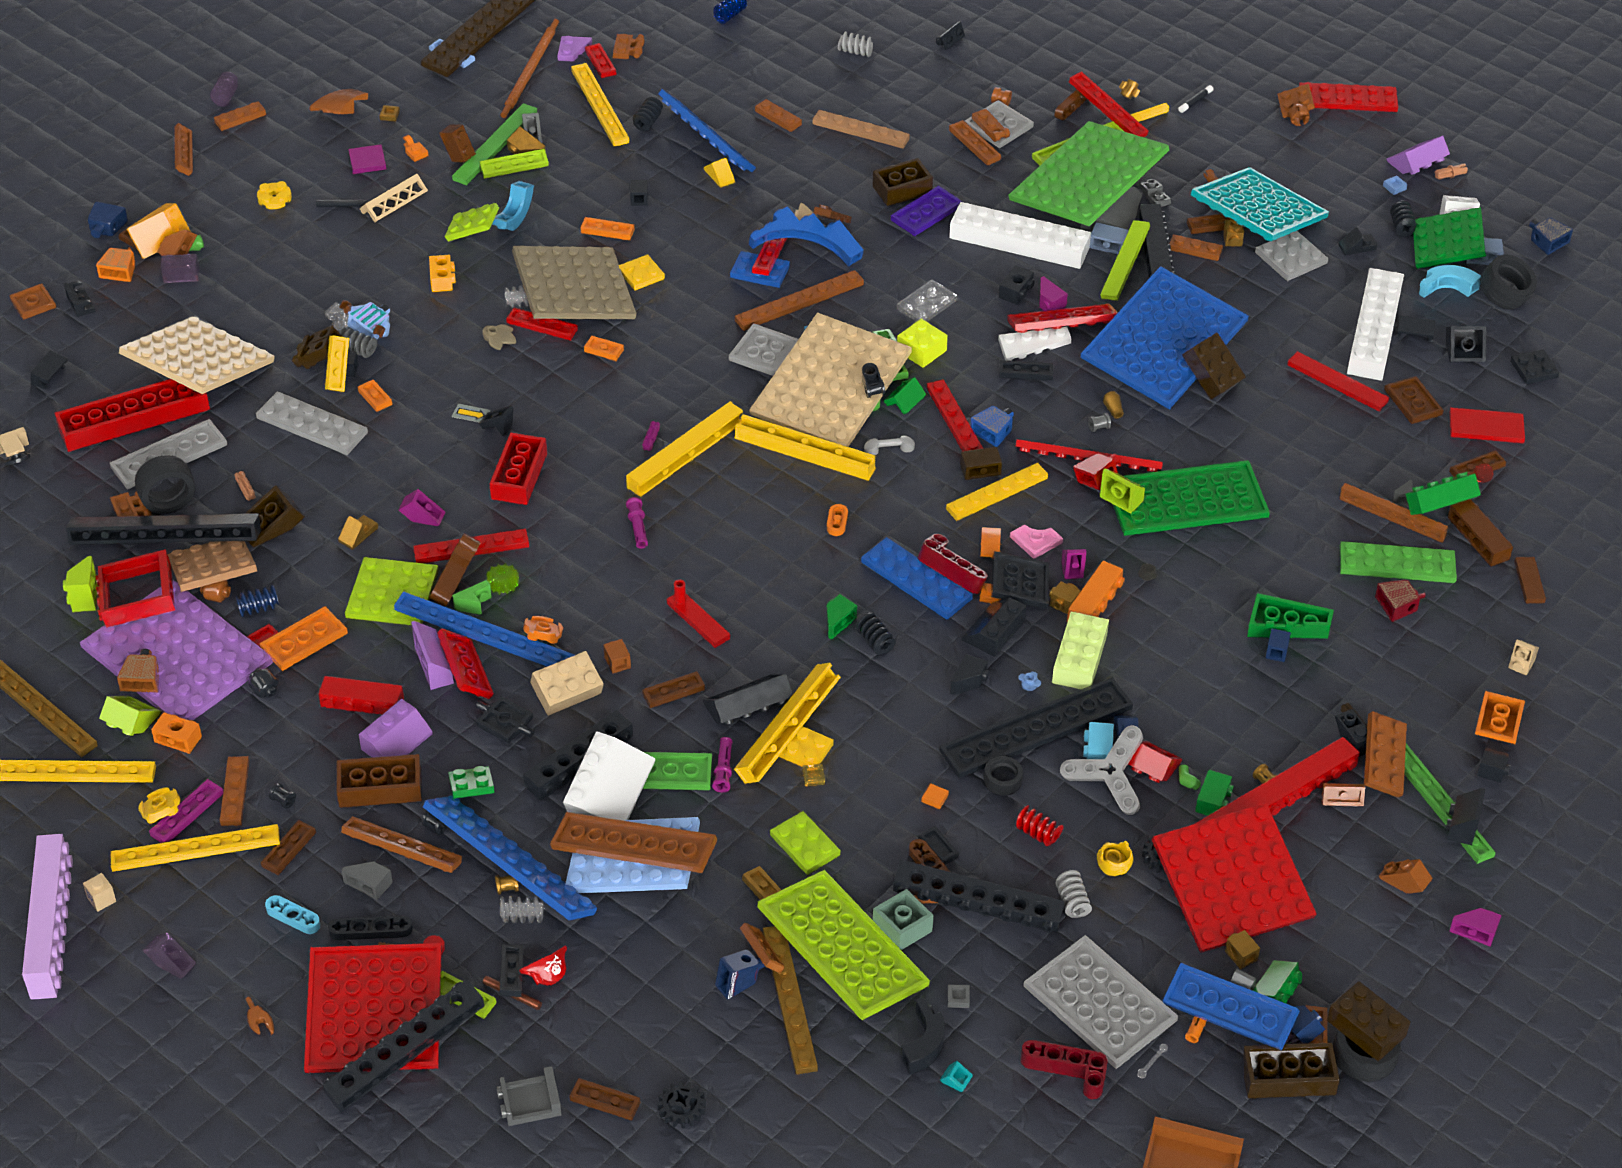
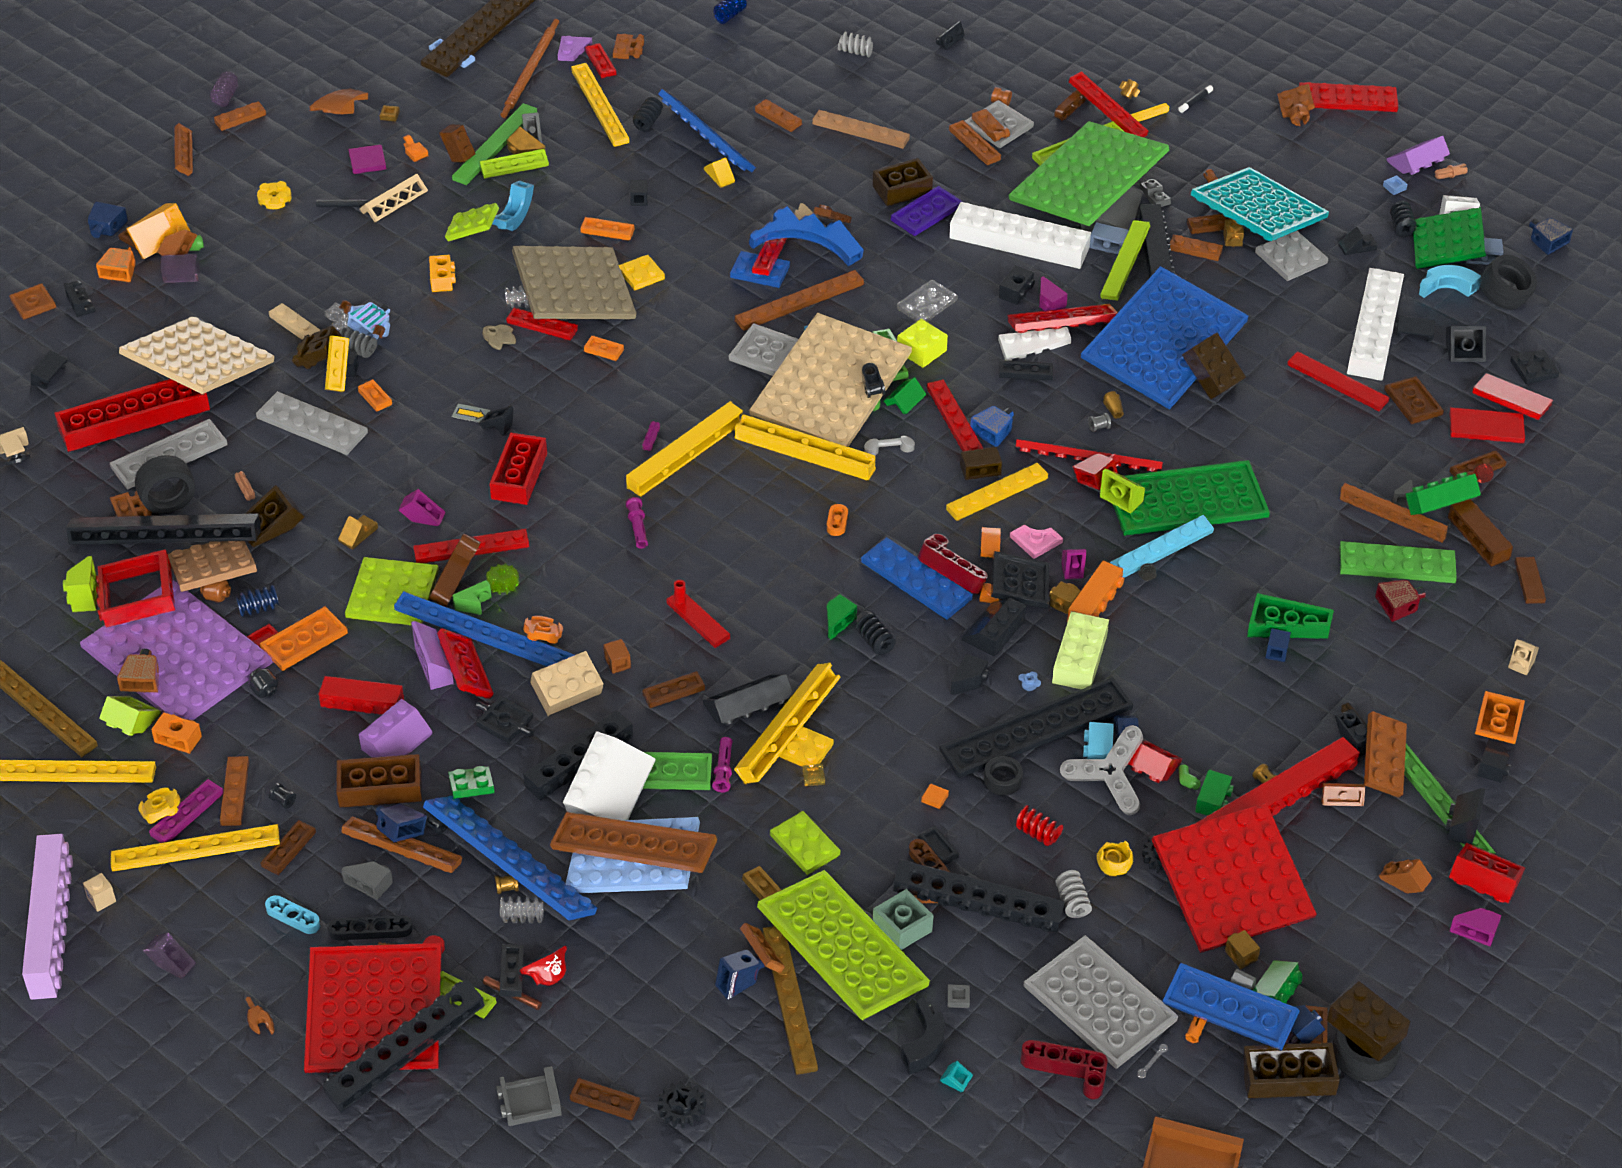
(292, 321): none -> tan plate
(400, 822): none -> dark blue torso
(1164, 545): none -> medium azure plate
(1486, 873): none -> red slope
(1512, 396): none -> tile

